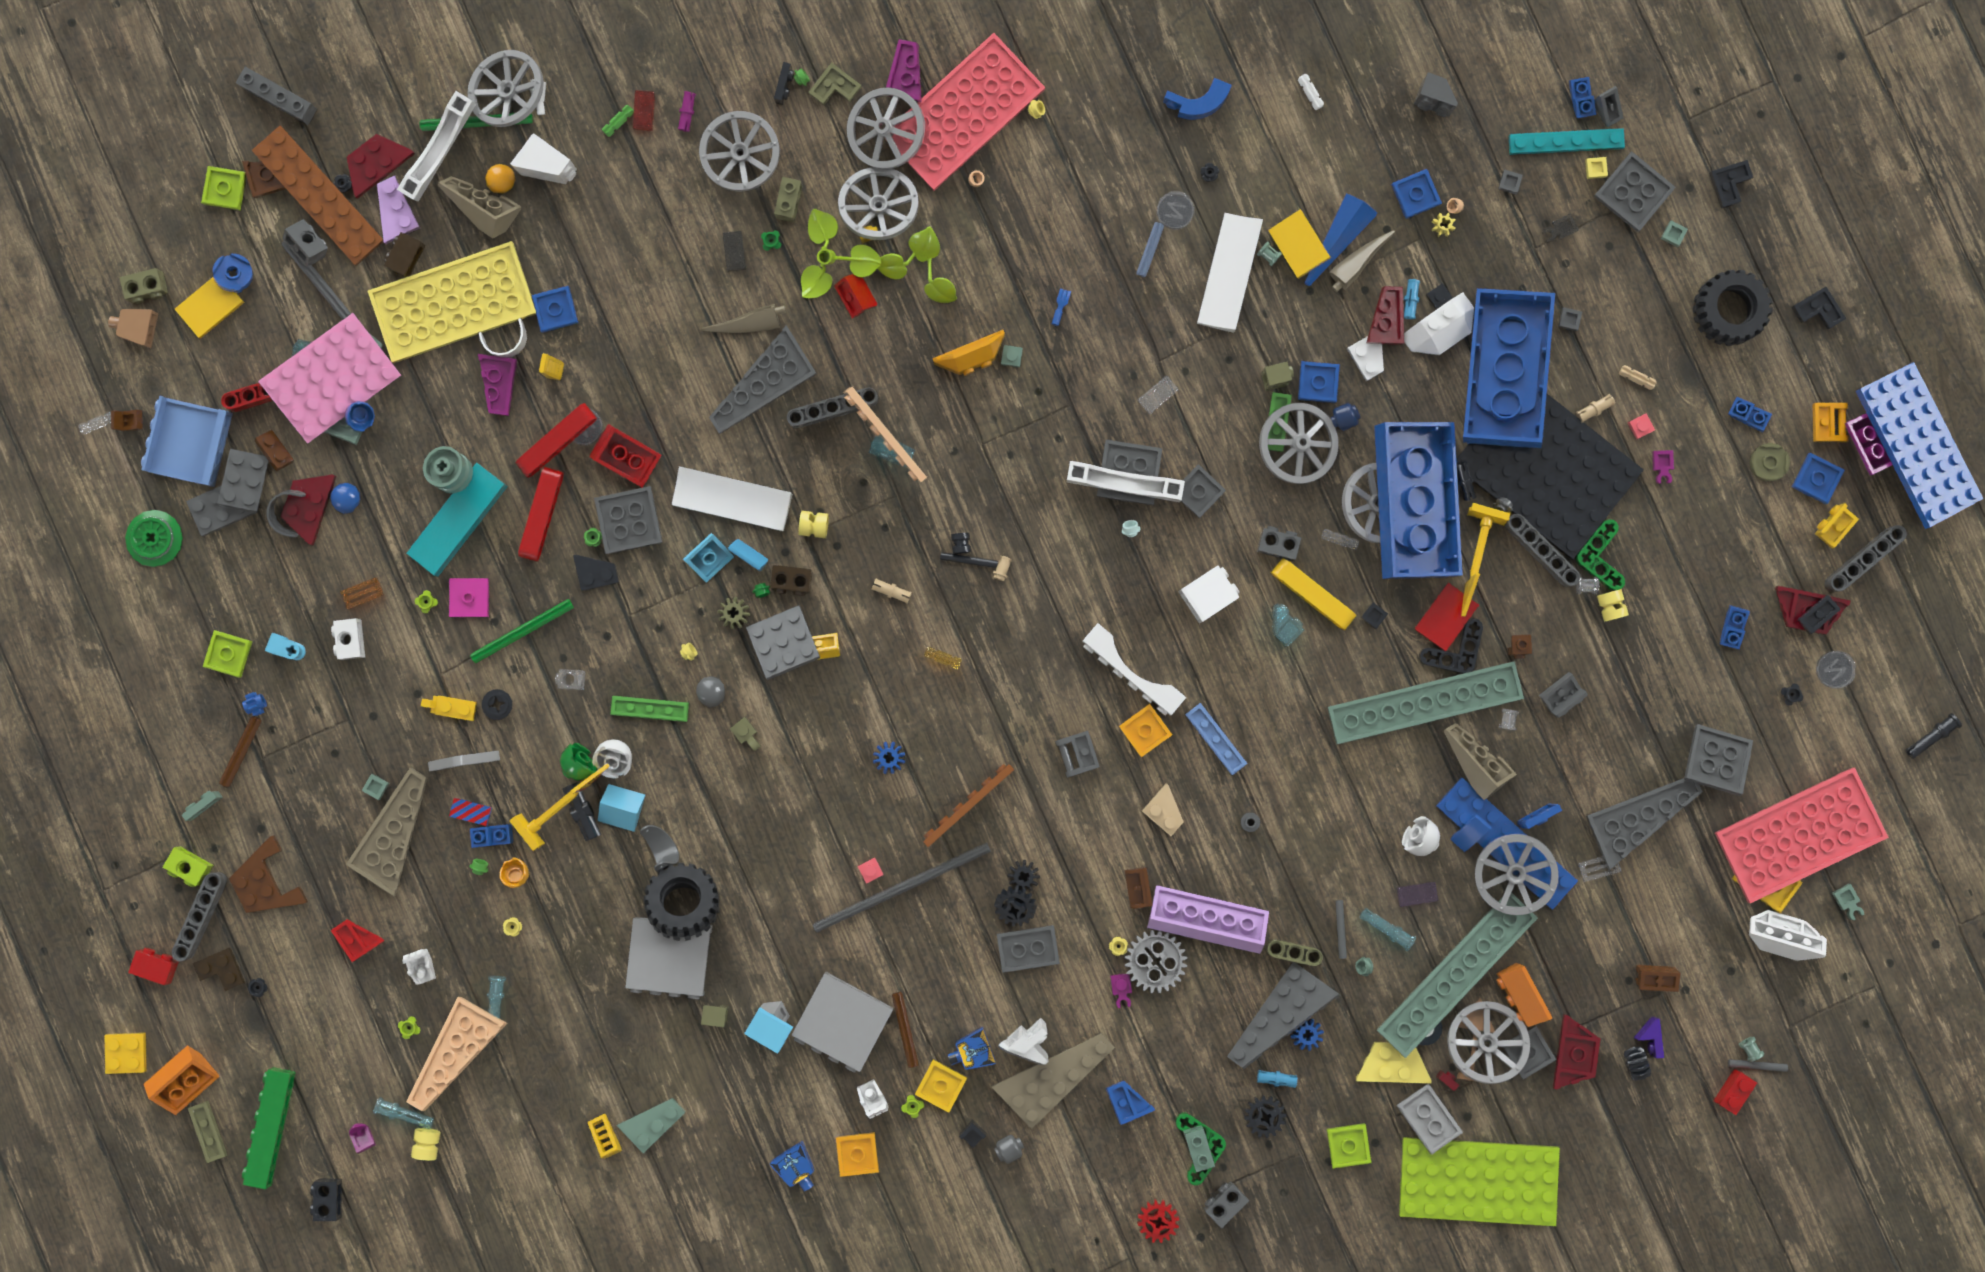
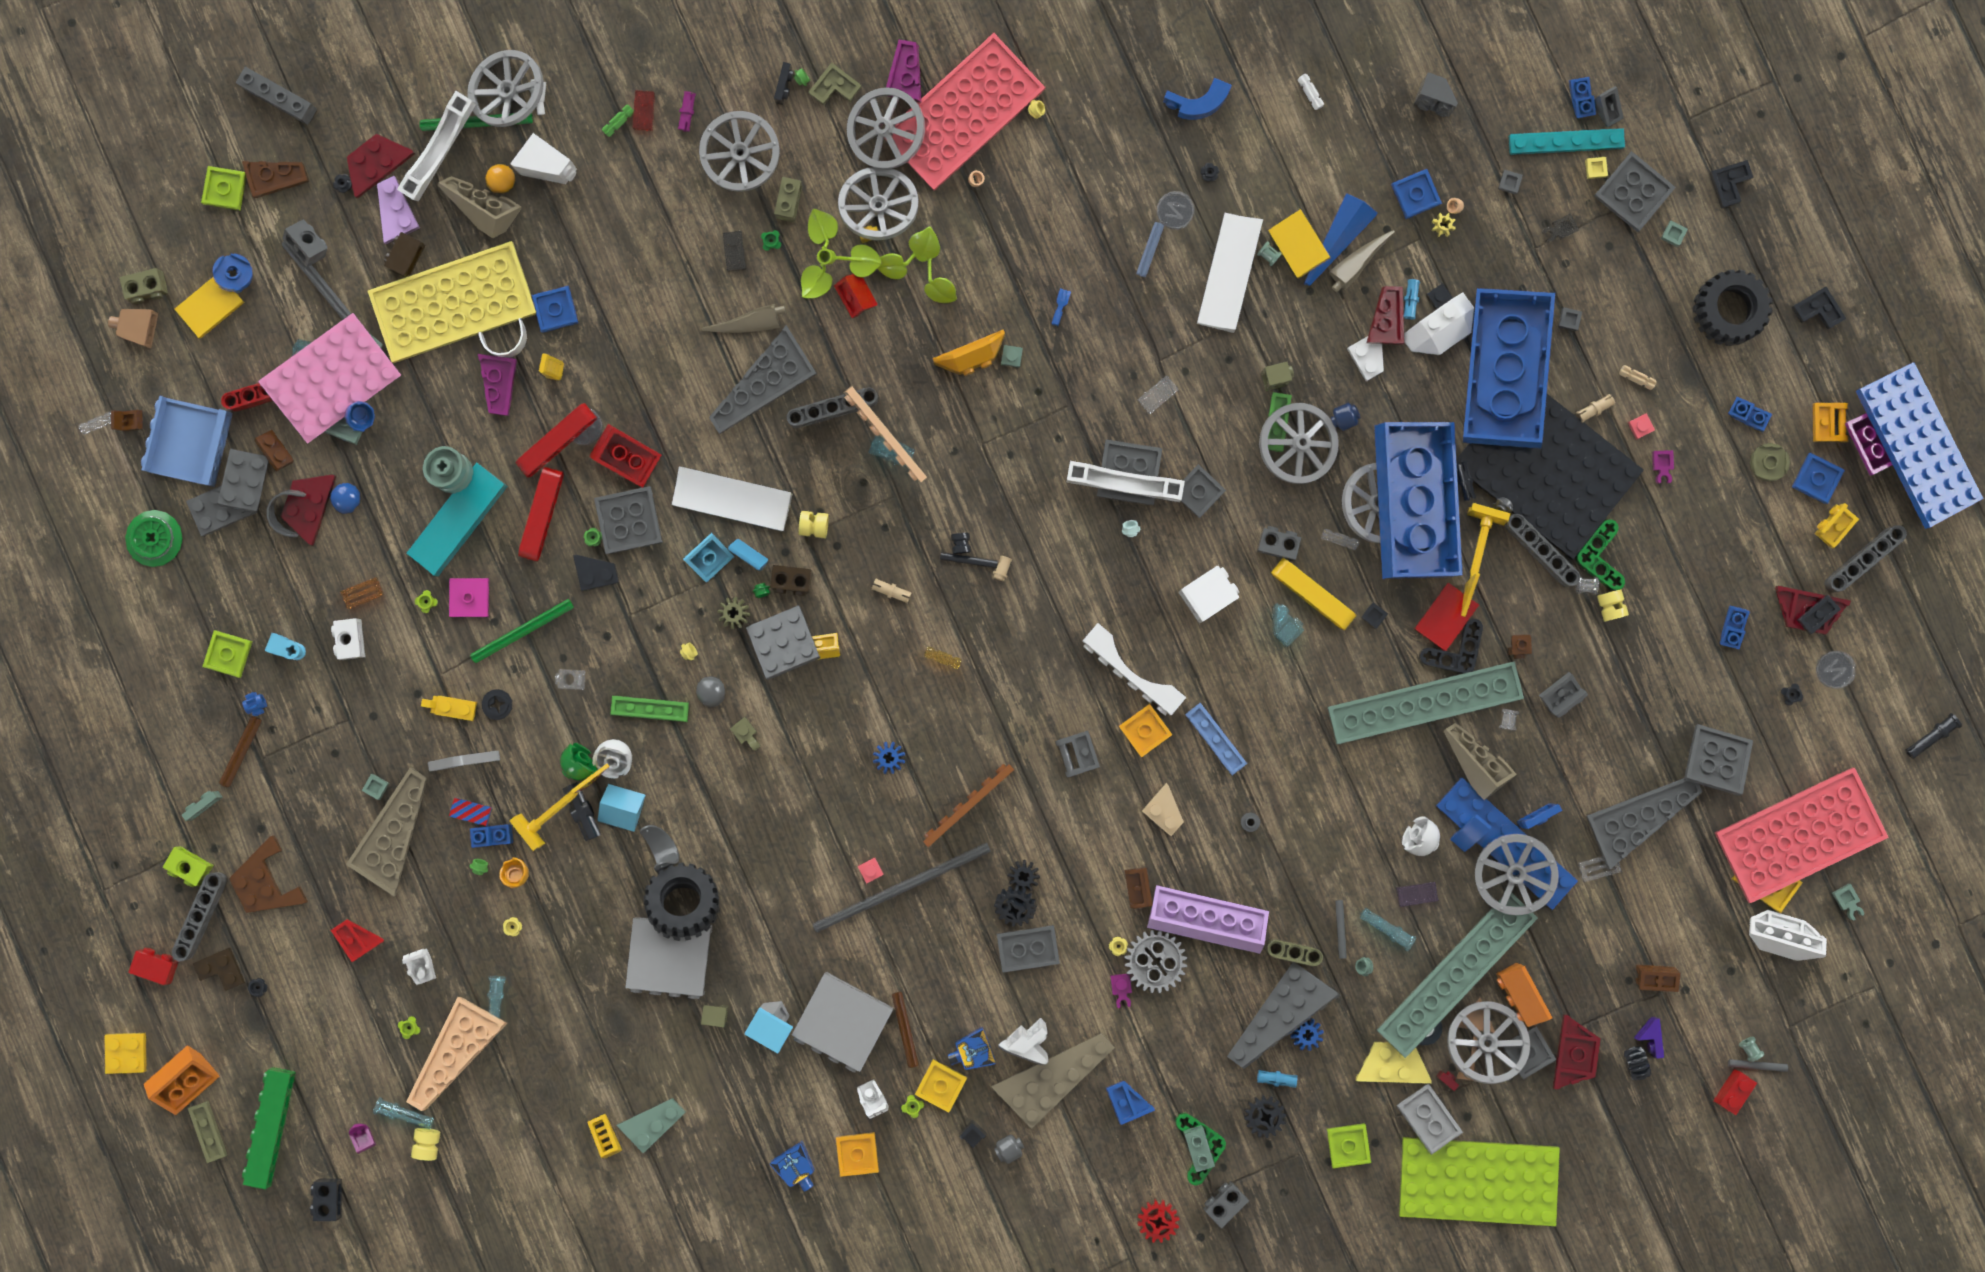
(318, 195): dark orange plate -> none
(1318, 382): blue plate -> none

